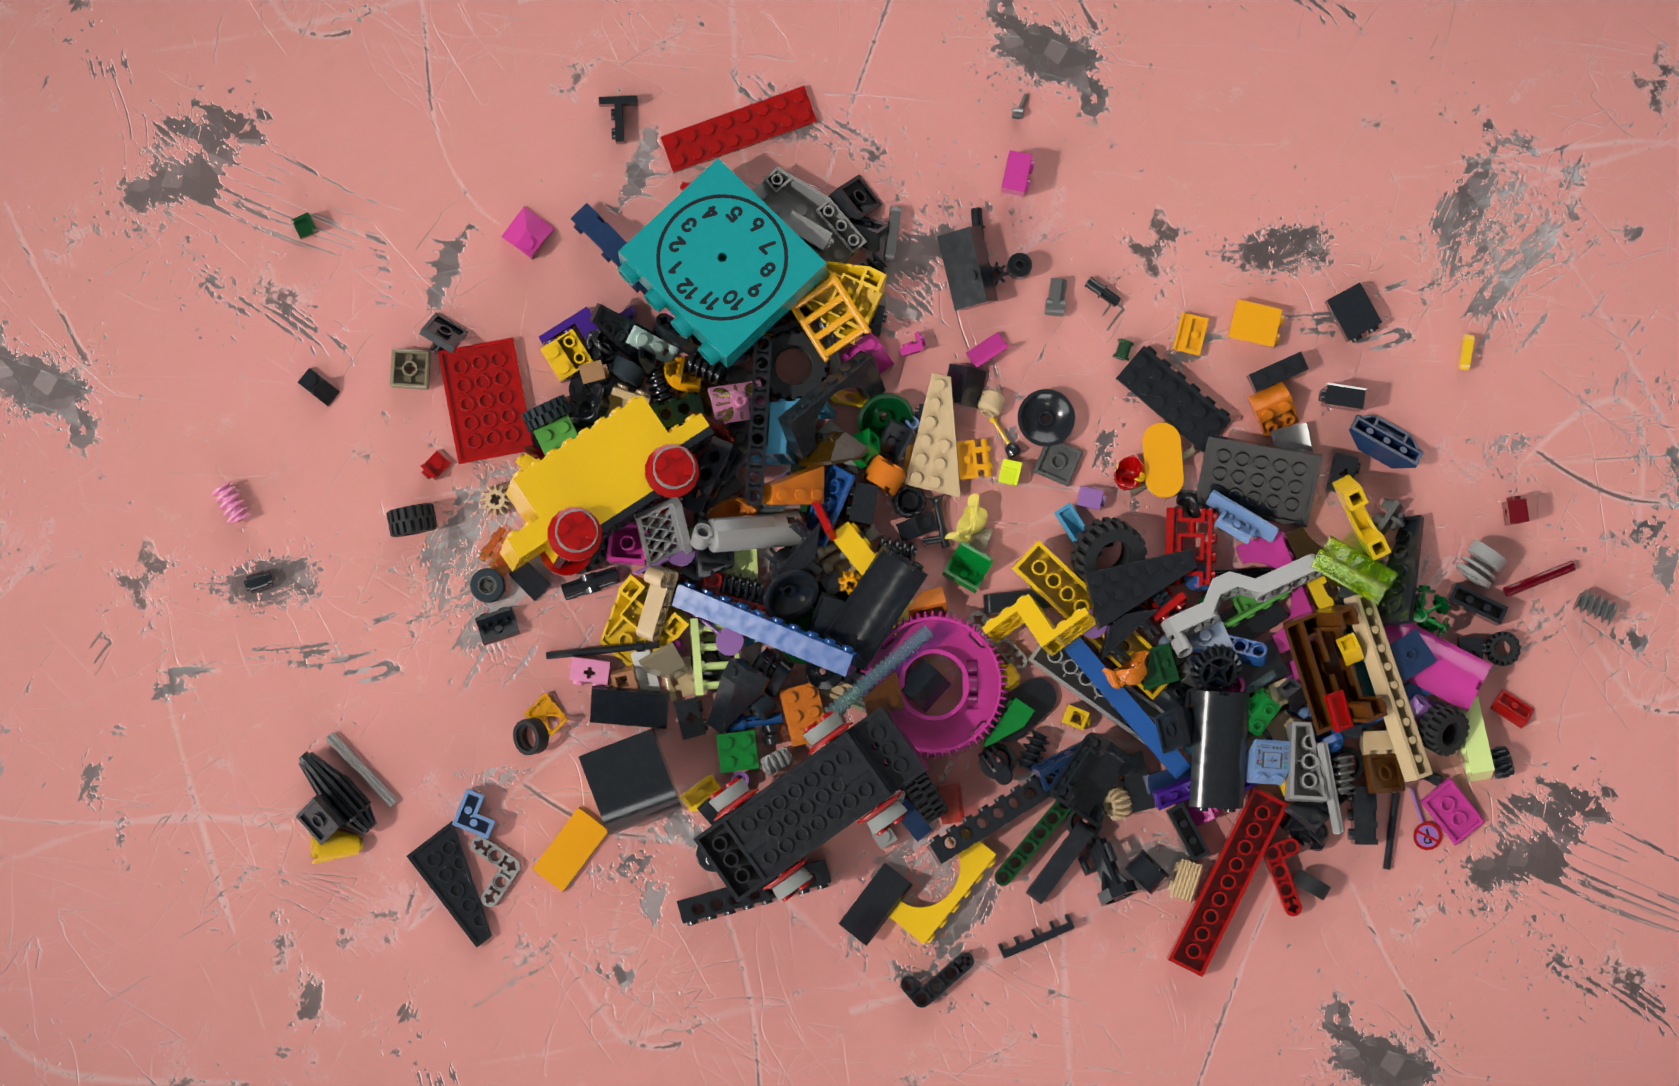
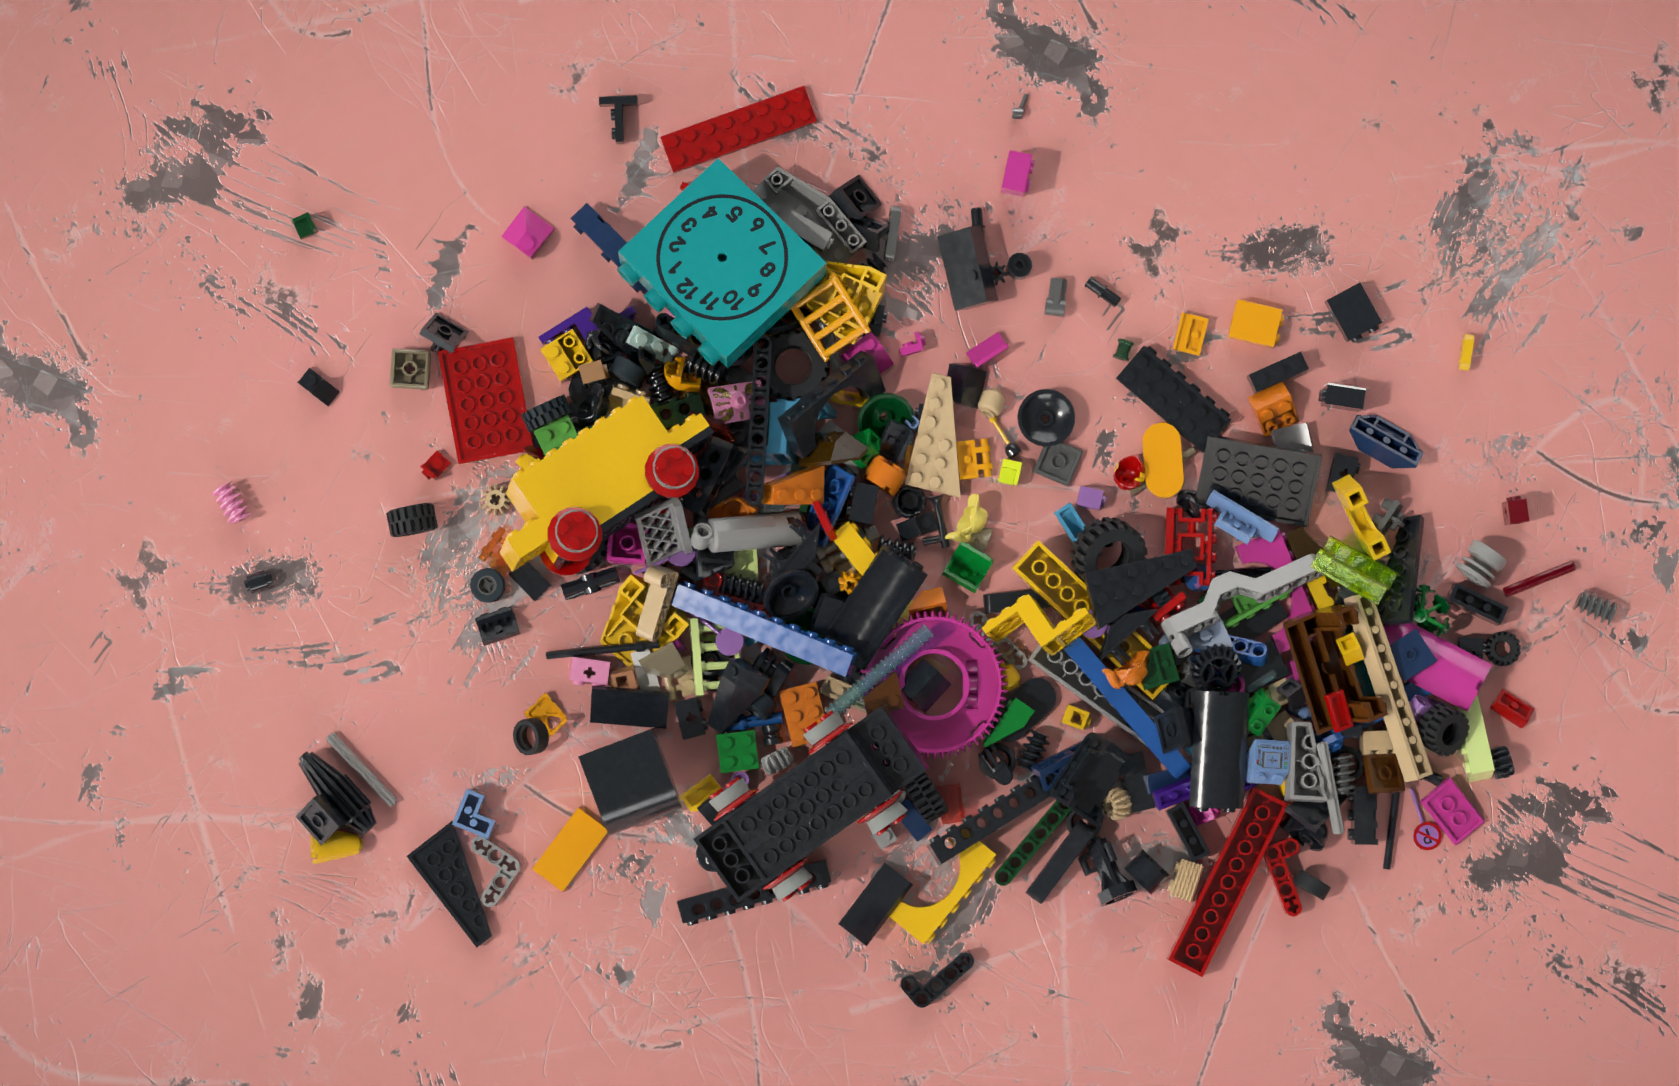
(823, 682): black dish -> none
(1037, 939): black hinge -> none

